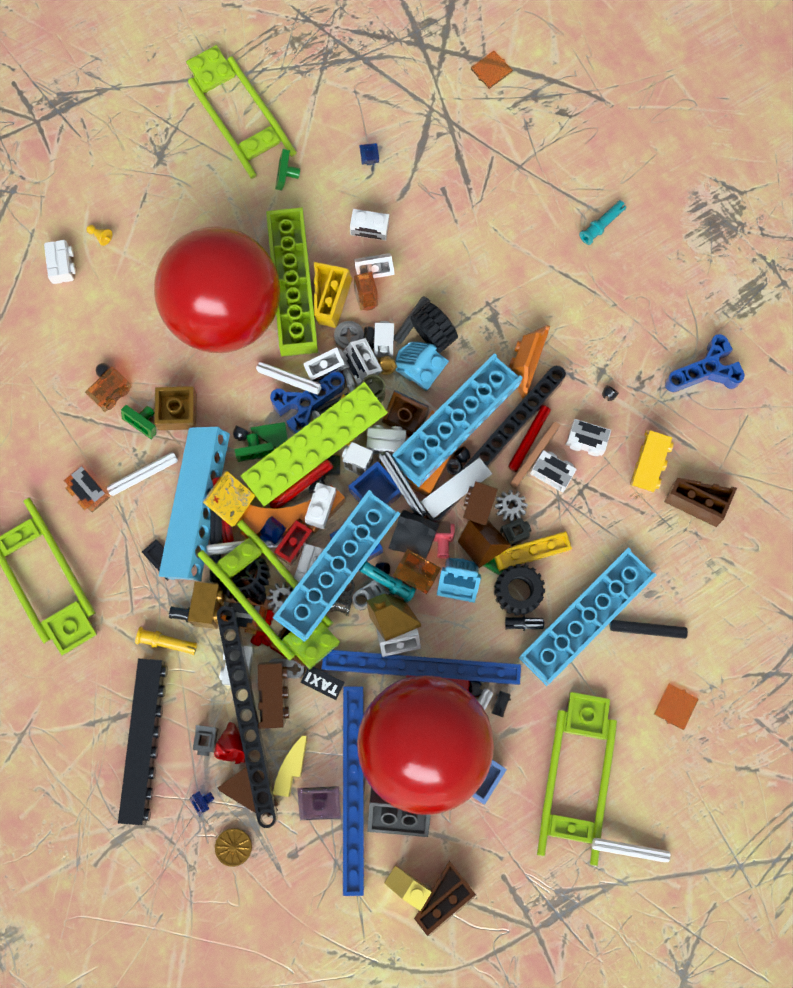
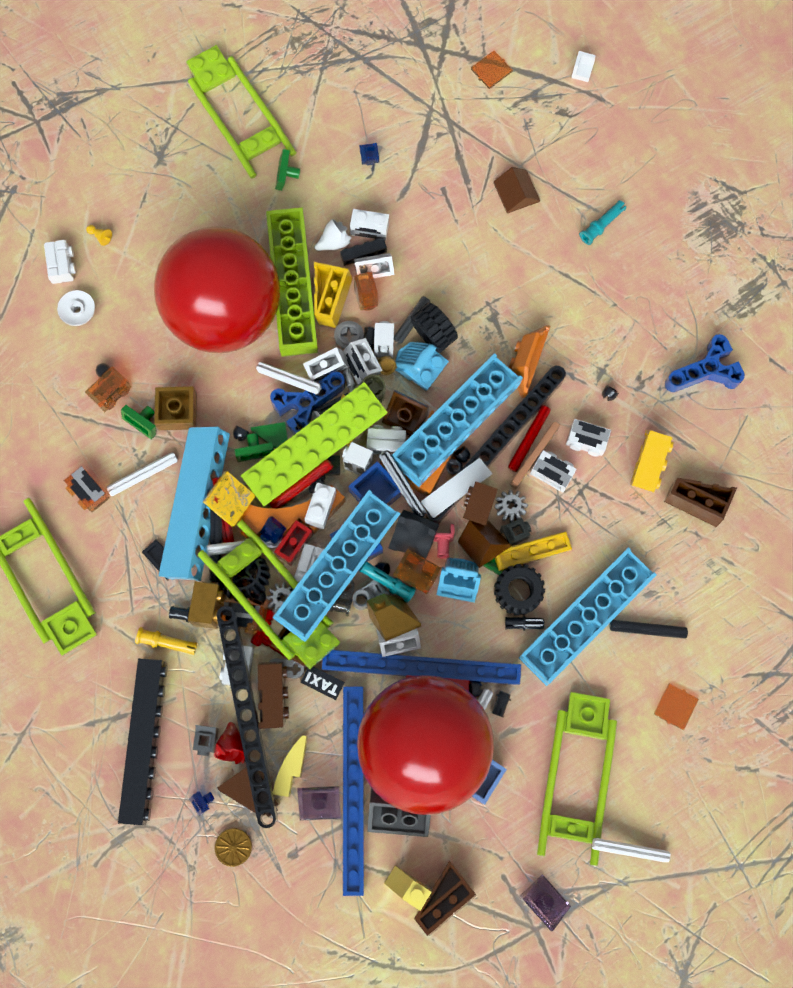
(72, 301): none -> white dish
(333, 237): none -> white hat
(364, 250): none -> black piece
(516, 189): none -> reddish brown slope
(545, 902): none -> clear purple slope
(583, 66): none -> white panel

